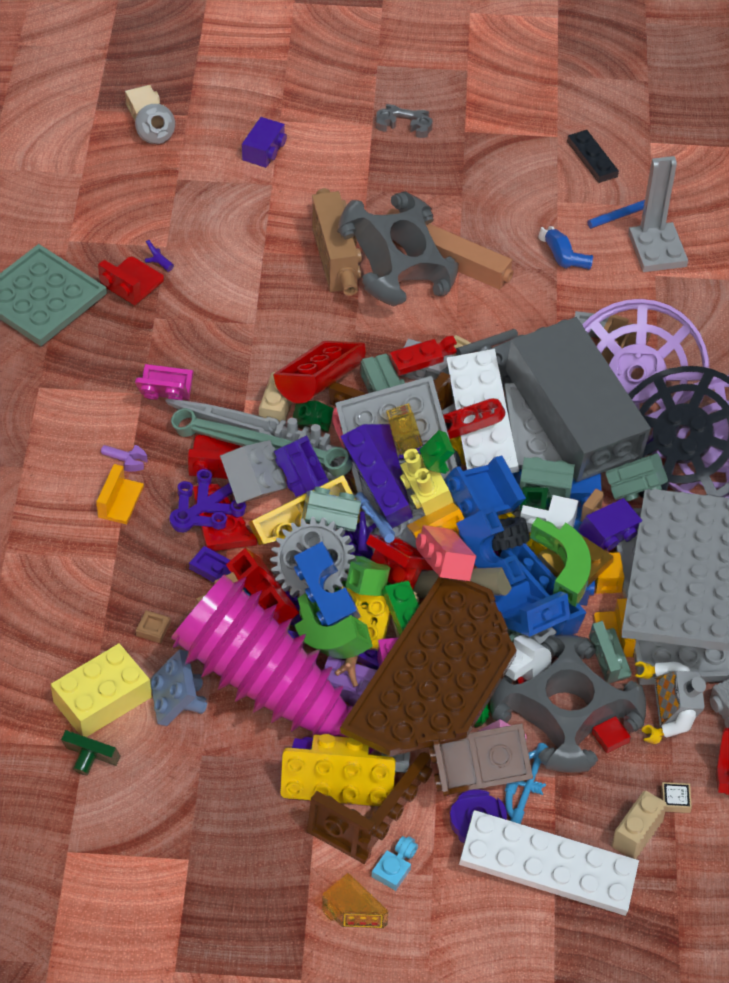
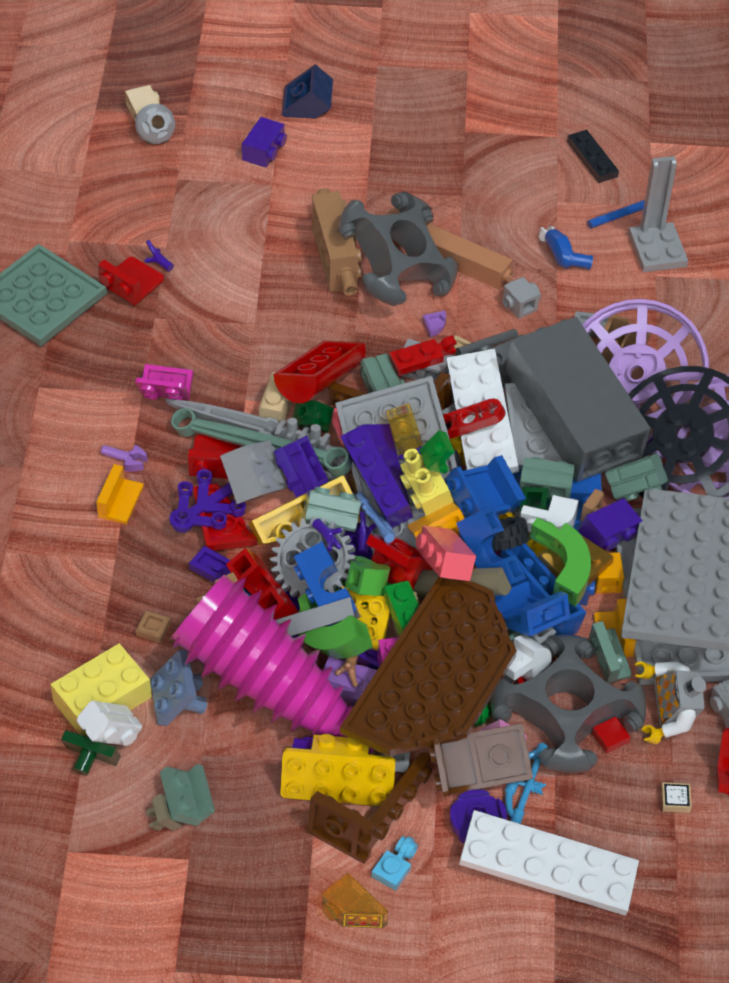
(109, 723): none -> white brick
(162, 813): none -> dark tan tile
(187, 794): none -> sand green bracket
(308, 94): none -> dark blue slope
(319, 616): none -> light grey sticker
(327, 533): none -> dark purple bar
(421, 121): flat silver helmet -> none
(434, 322): none -> medium lavender tile
(521, 297): none -> light grey brick
(639, 825): tan brick -> none

